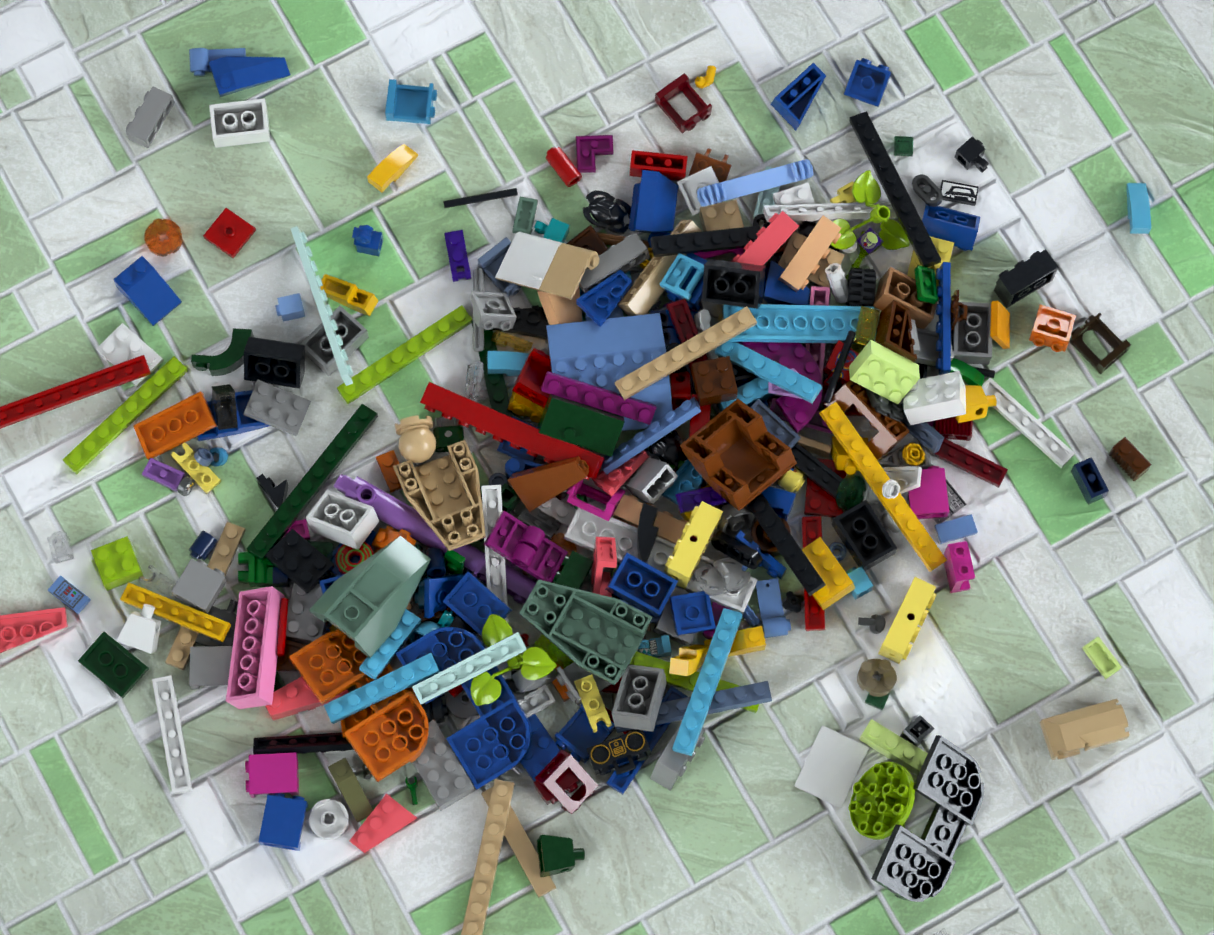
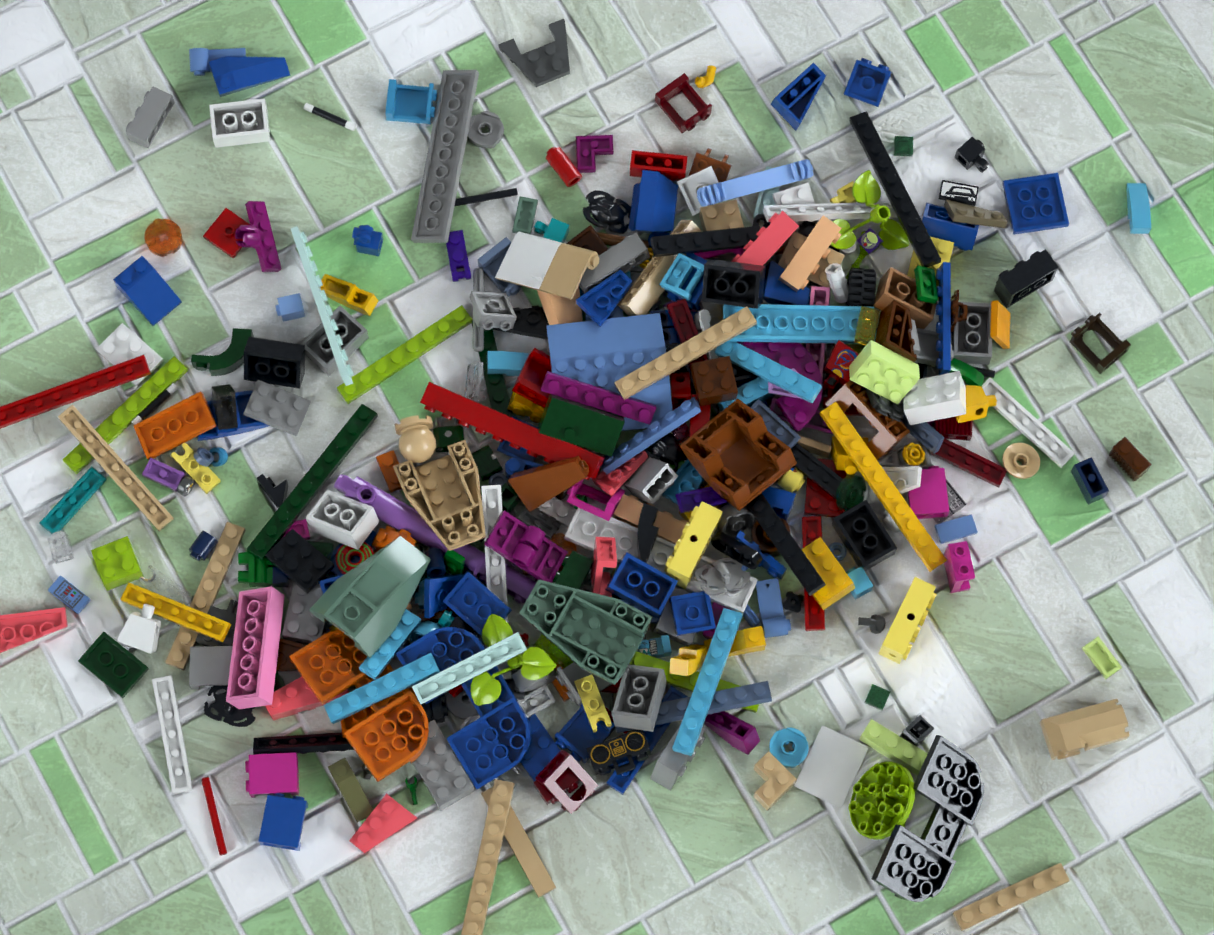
(73, 501): none -> teal tile
(115, 467): none -> tan plate
(156, 403): none -> black bar
(199, 585): light grey brick -> none
(214, 816): none -> red bar
(227, 710): none -> black shield
(259, 236): none -> magenta plate
(282, 627): red bar -> none
(331, 117): none -> black bar
(332, 808): white plate -> none
(391, 167): yellow slope -> none
(445, 156): none -> light grey plate
(486, 462): none -> dark green piece
(488, 139): none -> light grey plate
(503, 340): clear yellow plate -> none
(545, 62): none -> dark grey wing
(557, 855): dark green torso -> none
(681, 431): none -> clear pink plate
(733, 731): none -> magenta slope
(777, 780): none -> tan brick
(787, 736): none -> medium azure plate
(839, 367): black bar -> none
(884, 670): dark tan plate -> none
(890, 489): white plate -> none
(928, 191): dark grey plate -> none
(974, 215): none -> dark tan wing
(1011, 896): none -> tan plate
(1026, 455): none -> tan dish
(1035, 203): none -> blue plate
(1052, 328): orange plate -> none

